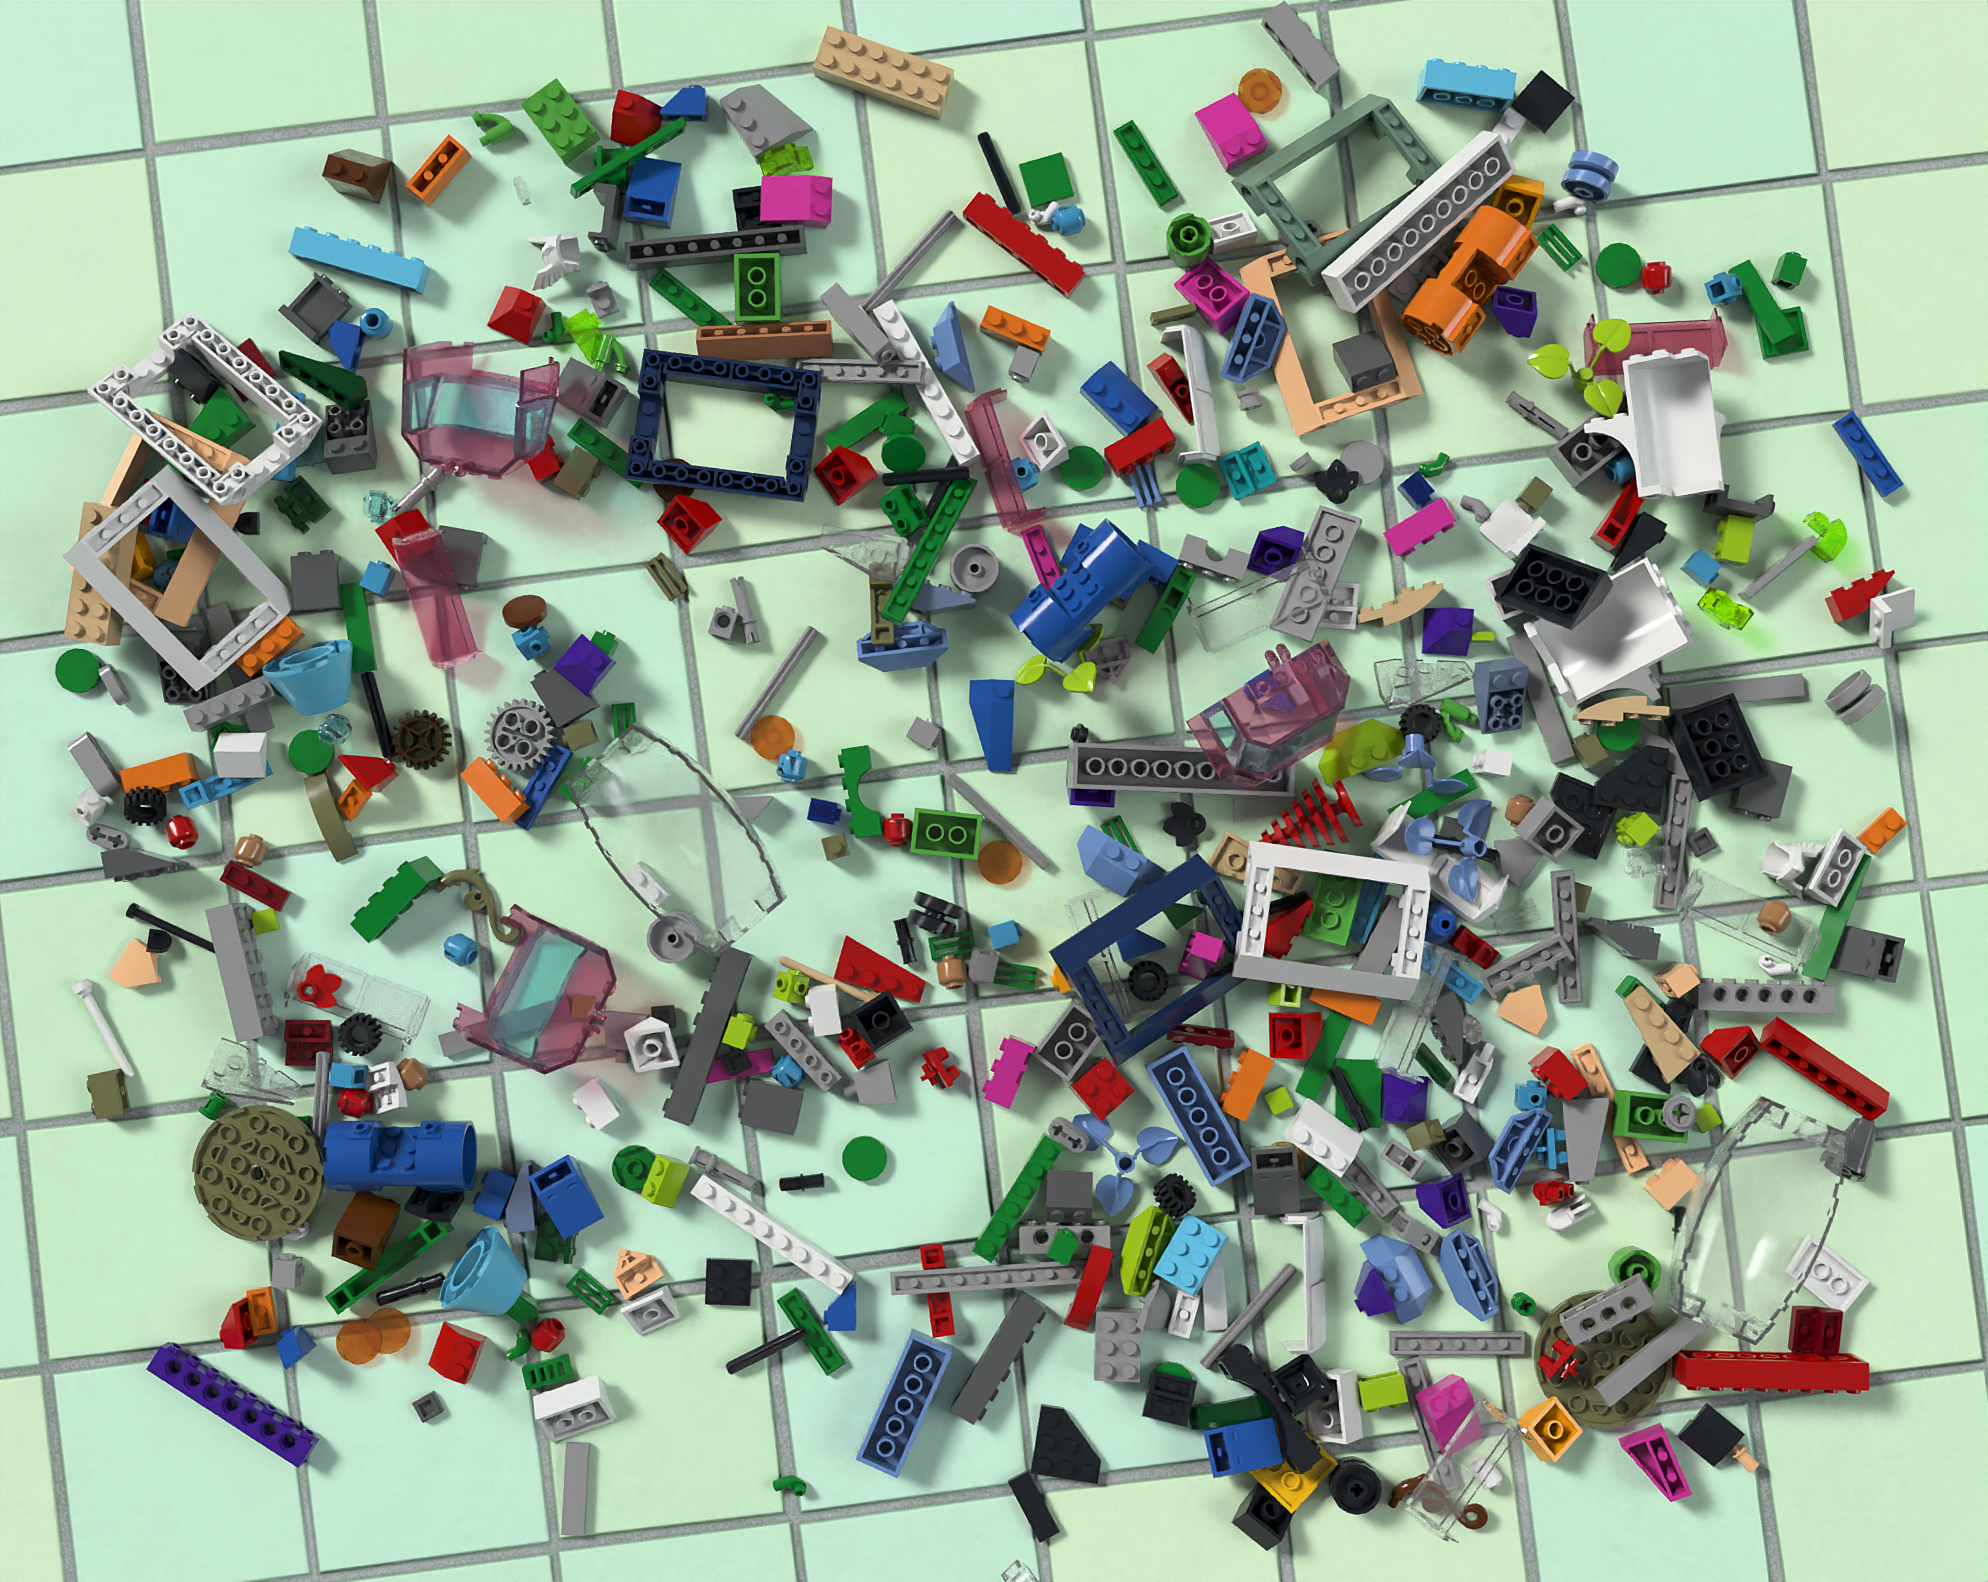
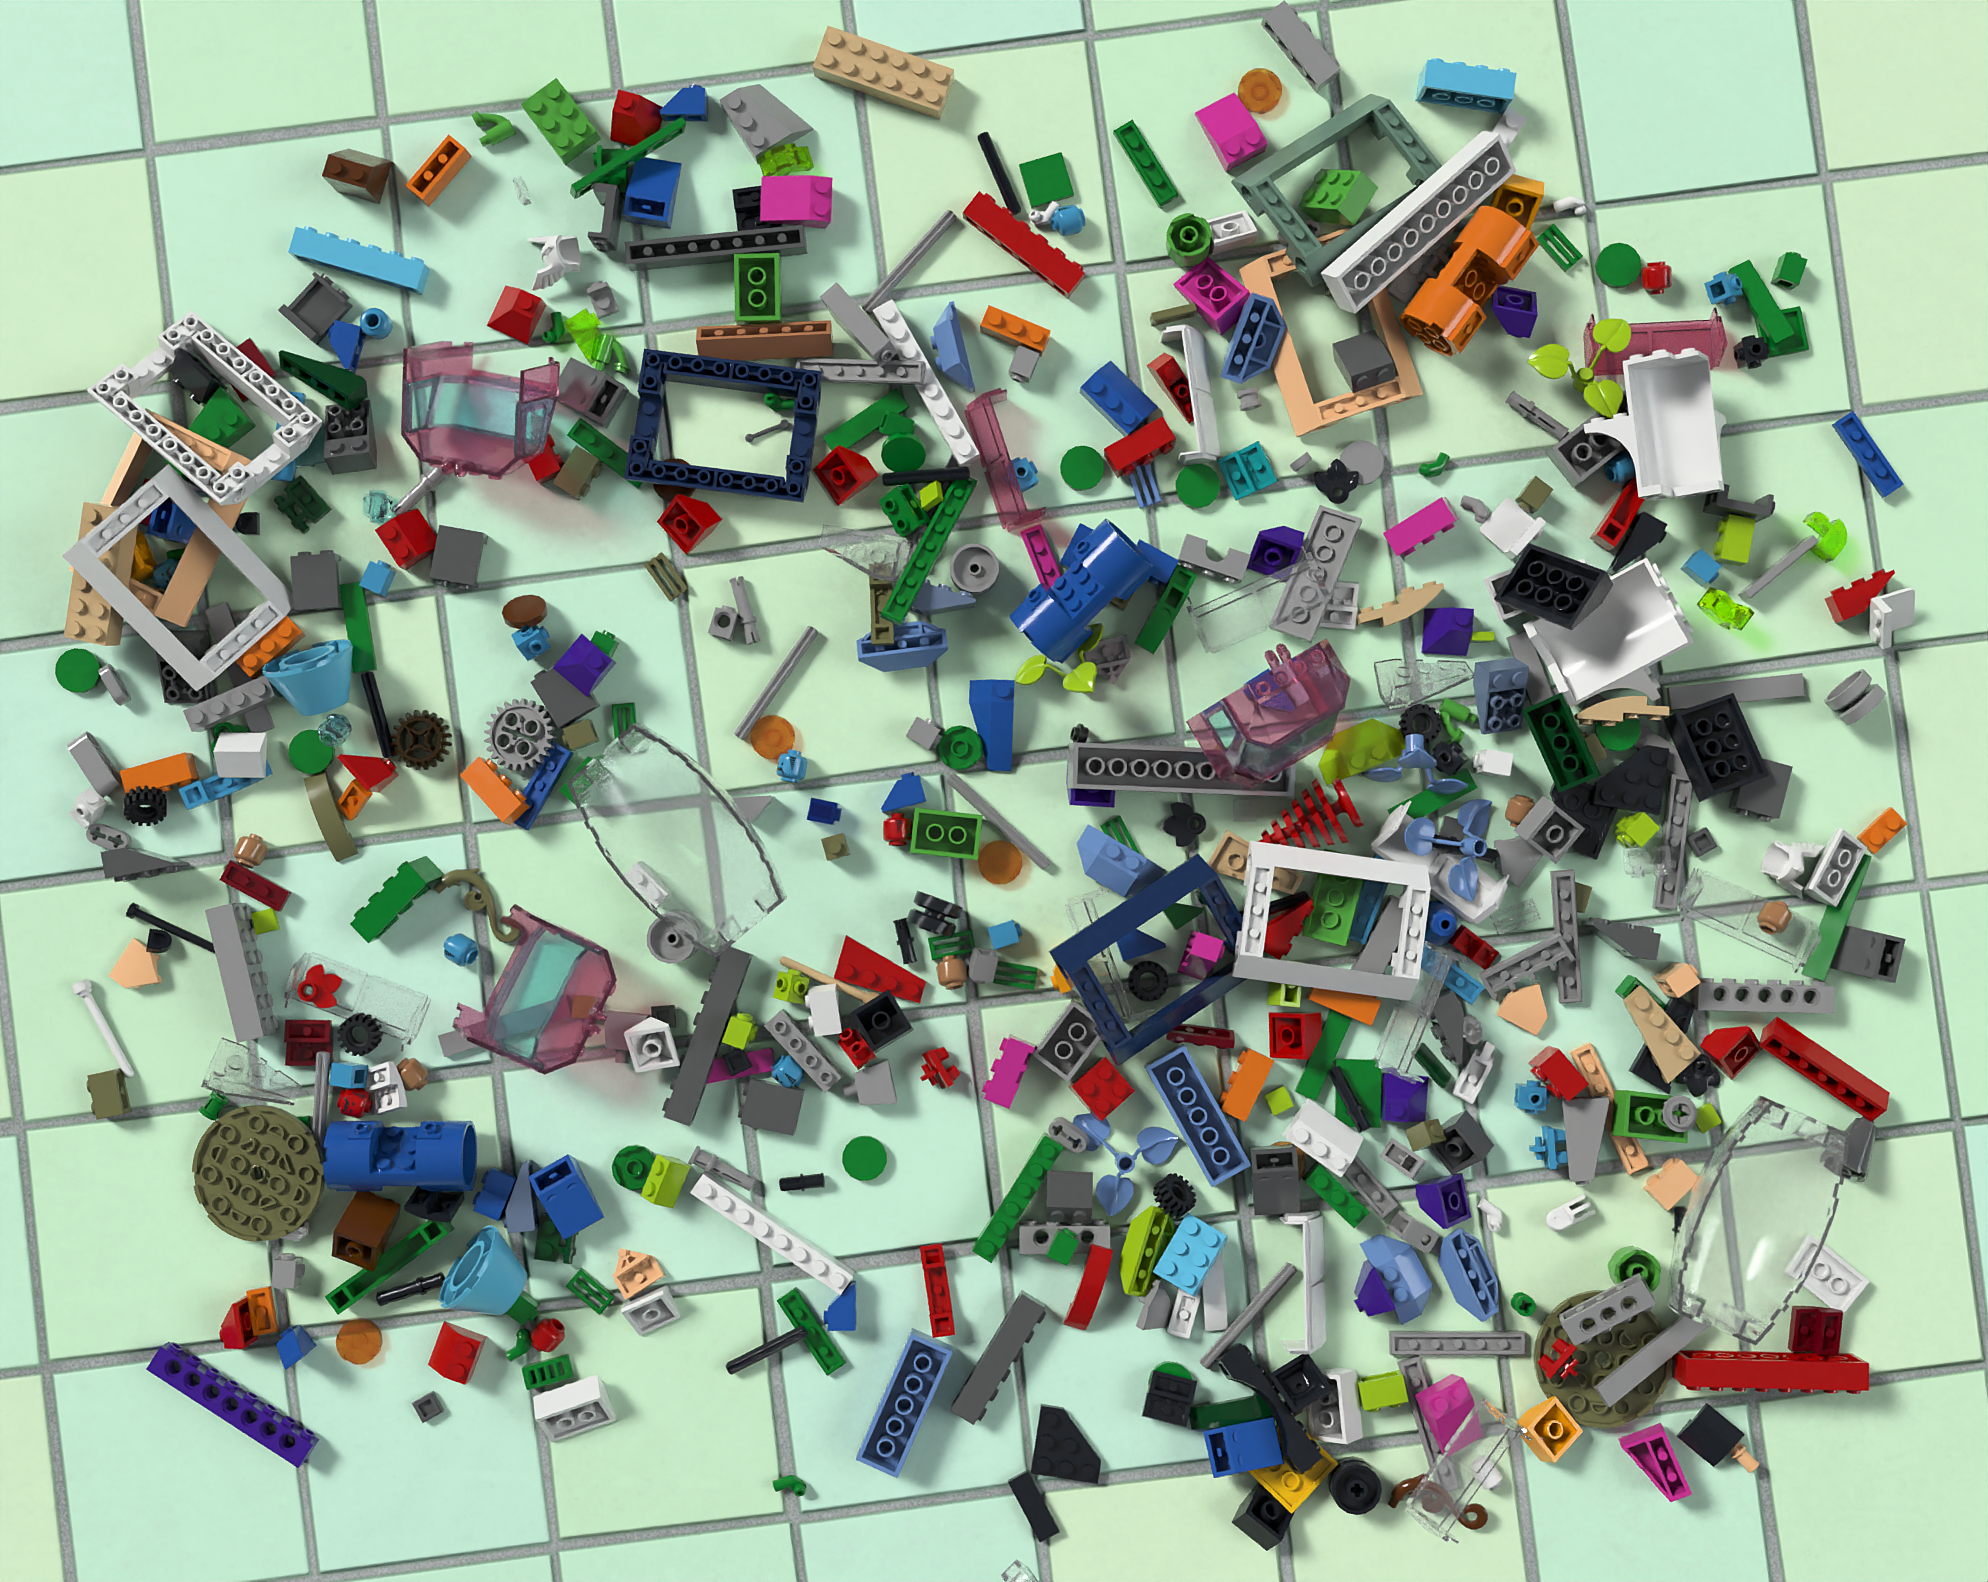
(181, 832): red head -> none
(387, 1330): clear orange tile -> none
(435, 597): clear pink piece -> none
(575, 1488): light grey tile -> none
(596, 1103): white brick -> none
(686, 300): green tile -> none
(728, 1281): black plate -> none
(783, 424): none -> dark grey hinge
(856, 763): green arch -> none
(905, 793): none -> blue slope
(931, 495): none -> lime tile
(960, 747): none -> green tile
(991, 1277): light grey plate -> none
(1044, 443): white slope -> none
(1117, 1344): light grey brick -> none
(1338, 196): none -> bright green brick
(1416, 490): clear blue brick -> none
(1455, 760): none -> black brick
(1516, 1146): medium blue wedge -> none
(1543, 101): black slope -> none
(1552, 1191): red hips -> none
(1561, 742): none -> dark green slope
(1590, 176): medium blue wheel -> none
(1751, 352): none -> black brick
(1772, 968): white arm -> none

